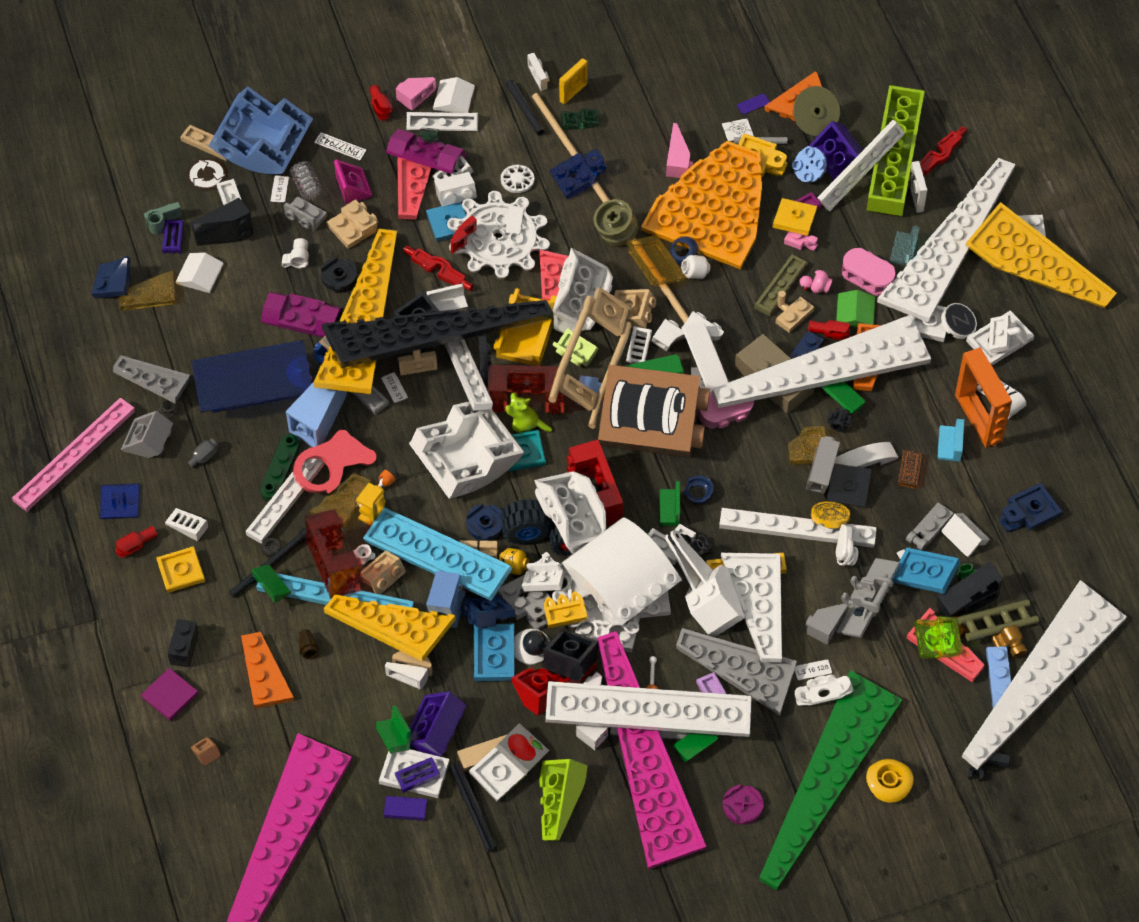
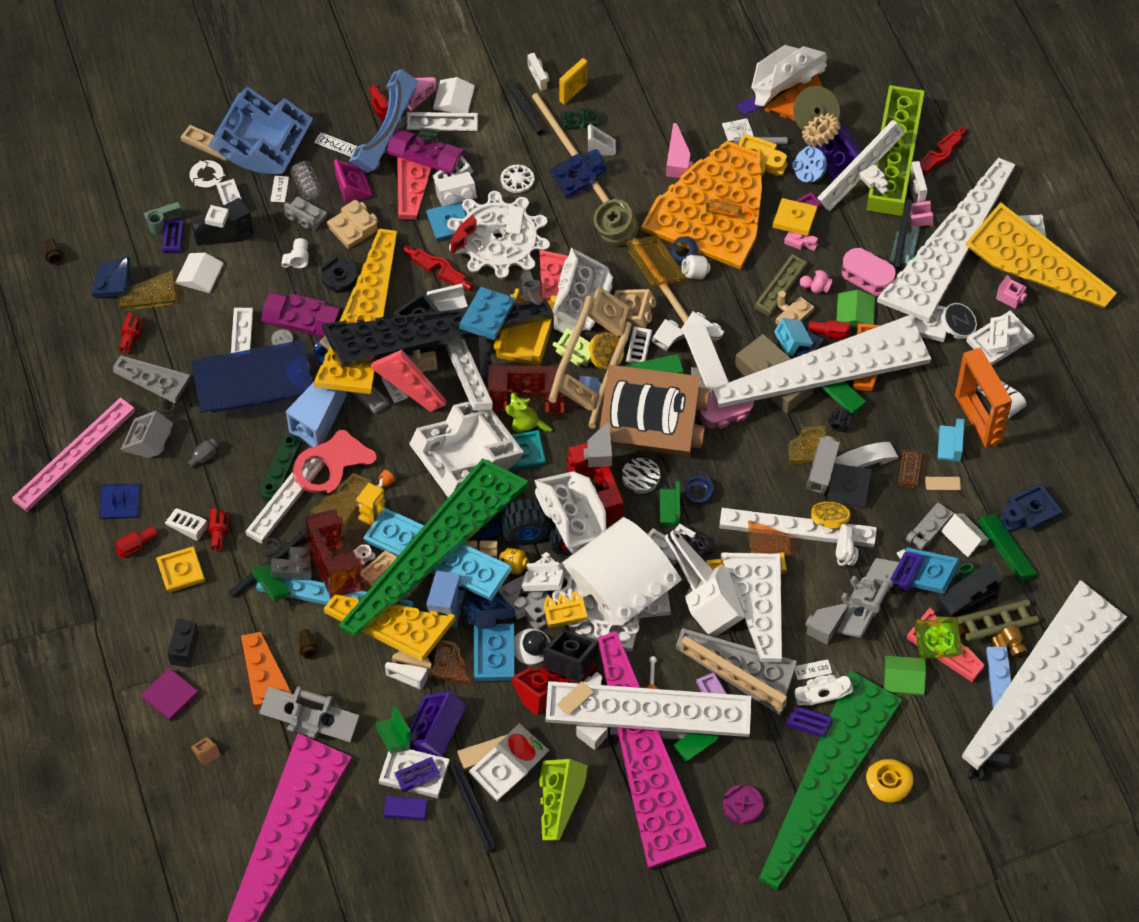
(52, 252): none -> dark brown cone
(130, 333): none -> red arm
(216, 216): none -> white plate
(218, 528): none -> red arm
(242, 329): none -> white plate
(281, 336): none -> light grey piece
(295, 568): none -> flat silver plate
(308, 721): none -> light grey piece
(401, 88): none -> medium blue arch
(408, 378): none -> coral wing
(449, 664): none -> clear orange wing
(465, 512): none -> green wing
(487, 313): none -> dark azure plate
(531, 288): none -> dark grey piece
(574, 698): none -> tan sticker
(599, 448): none -> light grey slope
(601, 141): none -> white slope
(602, 349): none -> yellow tile
(641, 475): none -> white tile
(724, 207): none -> clear yellow slope
(734, 674): none -> tan plate
(767, 540): none -> clear orange wing
(785, 69): none -> white slope
(792, 334): none -> medium azure panel
(811, 718): none -> dark purple tile
(821, 130): none -> tan gear
(874, 177): none -> white plate
(902, 234): none -> black bar
(904, 675): none -> bright green slope
(909, 572): none -> dark purple tile
(921, 214): none -> bright pink window
(942, 483): none -> tan sticker
(1007, 547): none -> green slope
(1011, 292): none -> bright pink window

